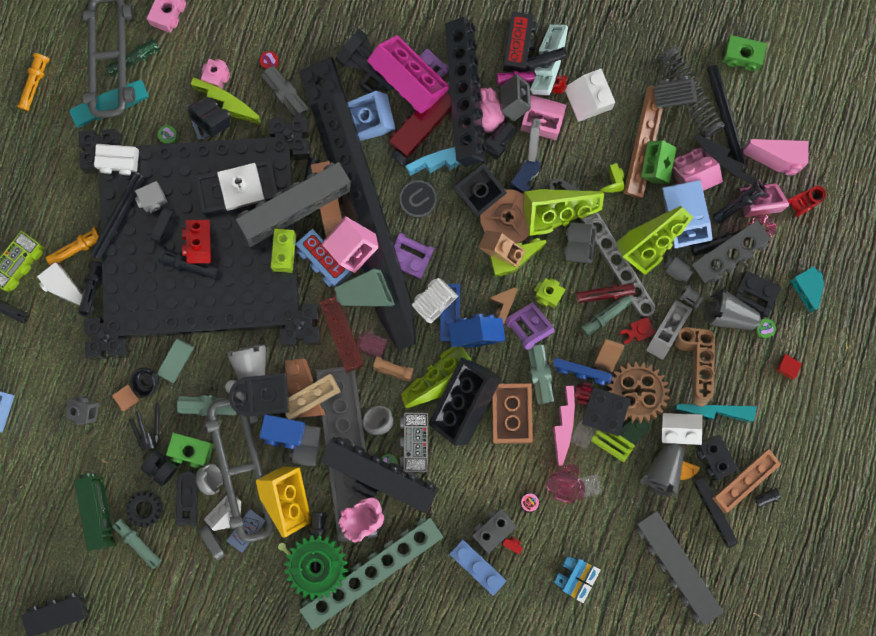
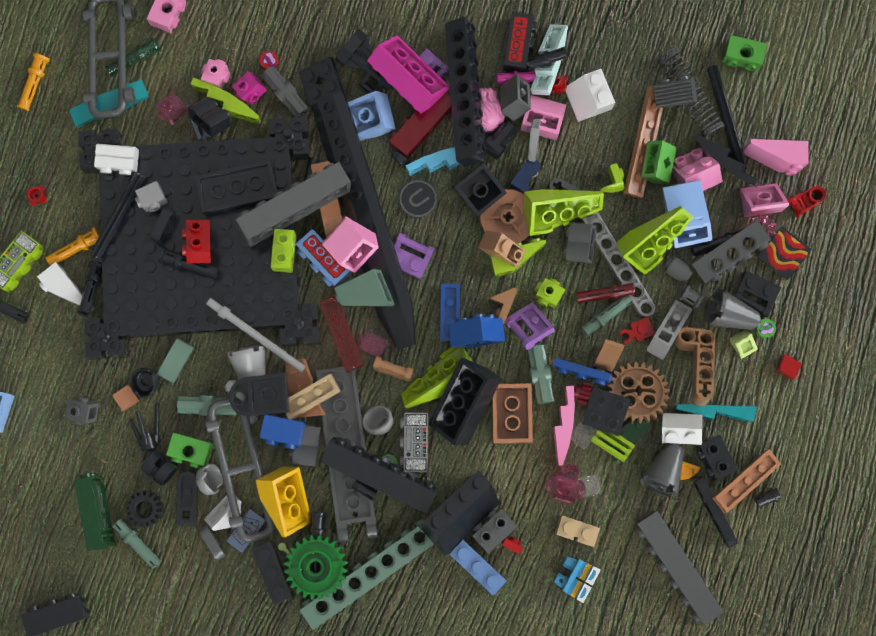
(31, 192): none -> red plate
(167, 135): bright green tile -> none
(171, 109): none -> clear pink brick
(224, 312): none -> light grey bar
(241, 186): white tile -> none
(249, 88): none -> dark pink brick
(273, 572): none -> black brick
(361, 519): bright pink hair -> none
(434, 300): white brick -> none
(460, 513): none -> black slope
(529, 502): tile -> none
(569, 528): none -> tan piece
(743, 343): none -> yellowish green slope
(746, 196): black pin -> none
(784, 253): none -> slope
(809, 287): teal slope -> none

